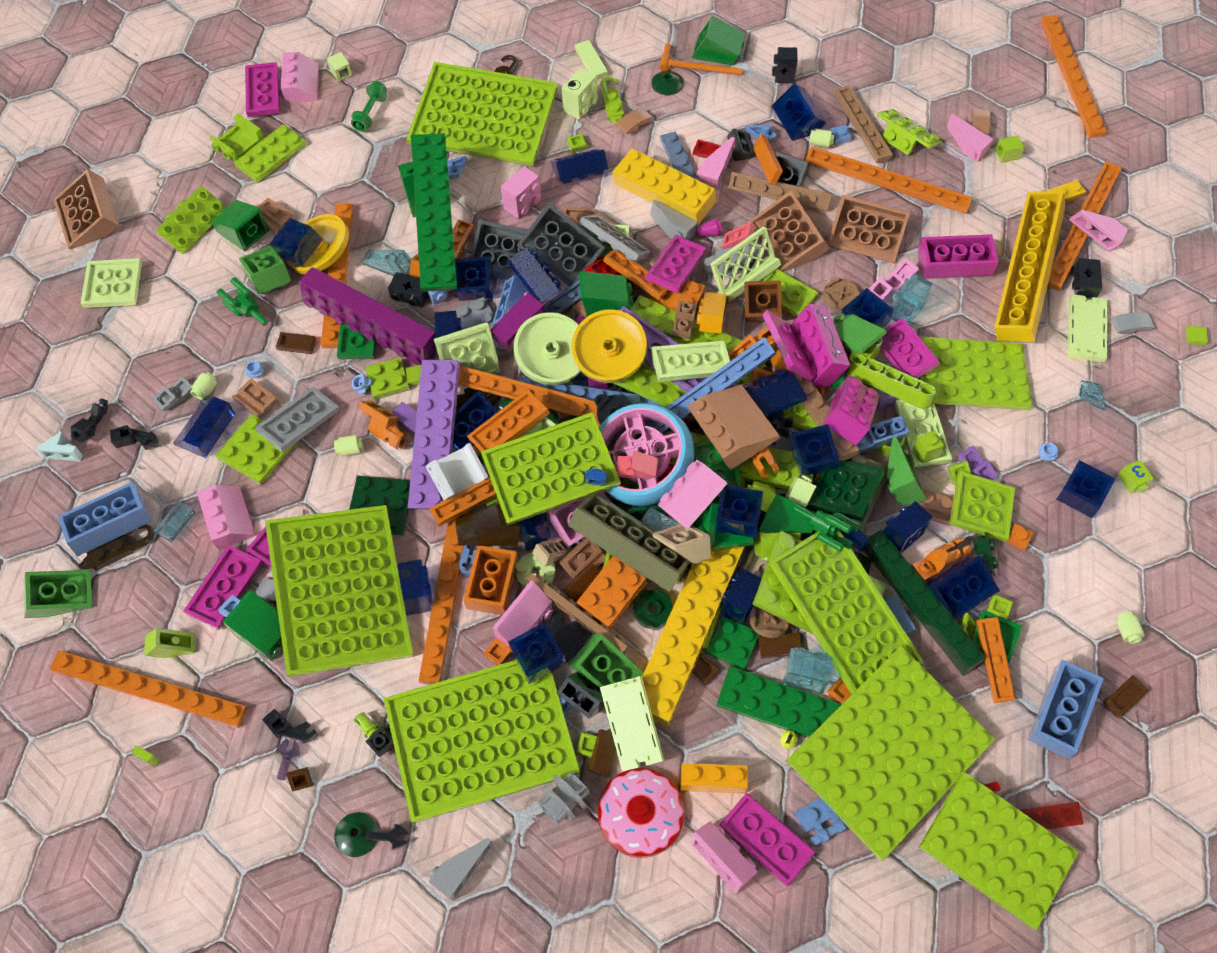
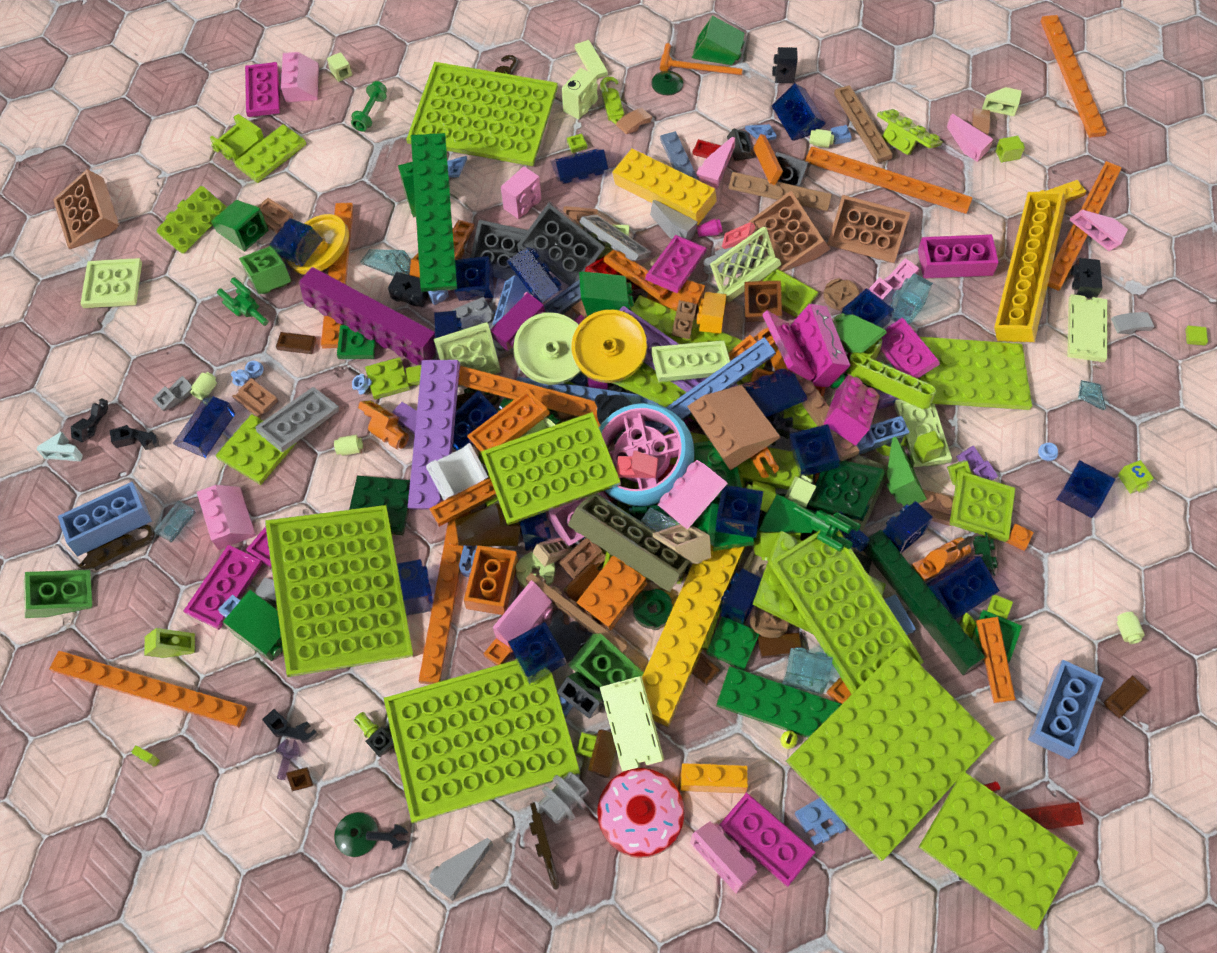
(240, 377): none -> light blue plate
(543, 847): none -> dark brown plate
(595, 477): blue plate -> none
(1003, 101): none -> yellowish green slope

